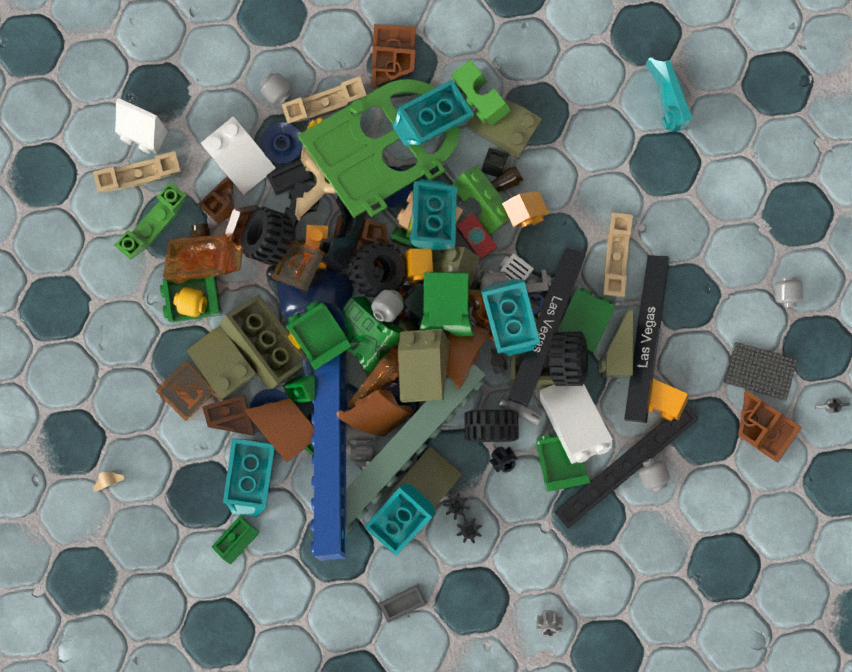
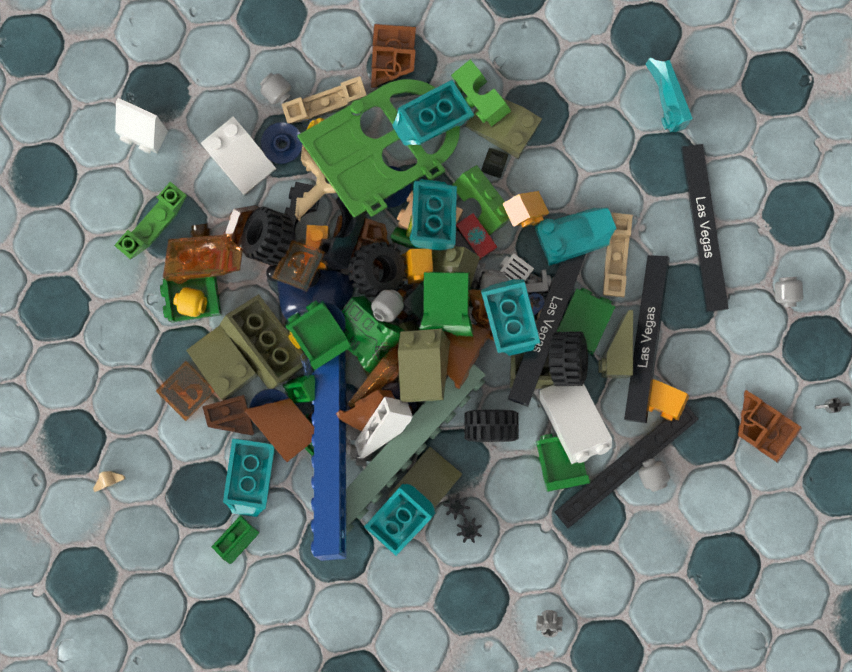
(137, 174): tan slope -> none
(219, 201): reddish brown wing -> none
(286, 177): black tile -> none
(384, 425): none -> white slope
(402, 603): dark grey tile -> none
(498, 363): dark grey piece -> none
(503, 459): black gear -> none
(508, 179): dark brown cone -> none
(524, 412): light grey pin -> none
(575, 234): none -> teal slope
(704, 228): none -> black tile
(760, 371): clear smoke tile -> none

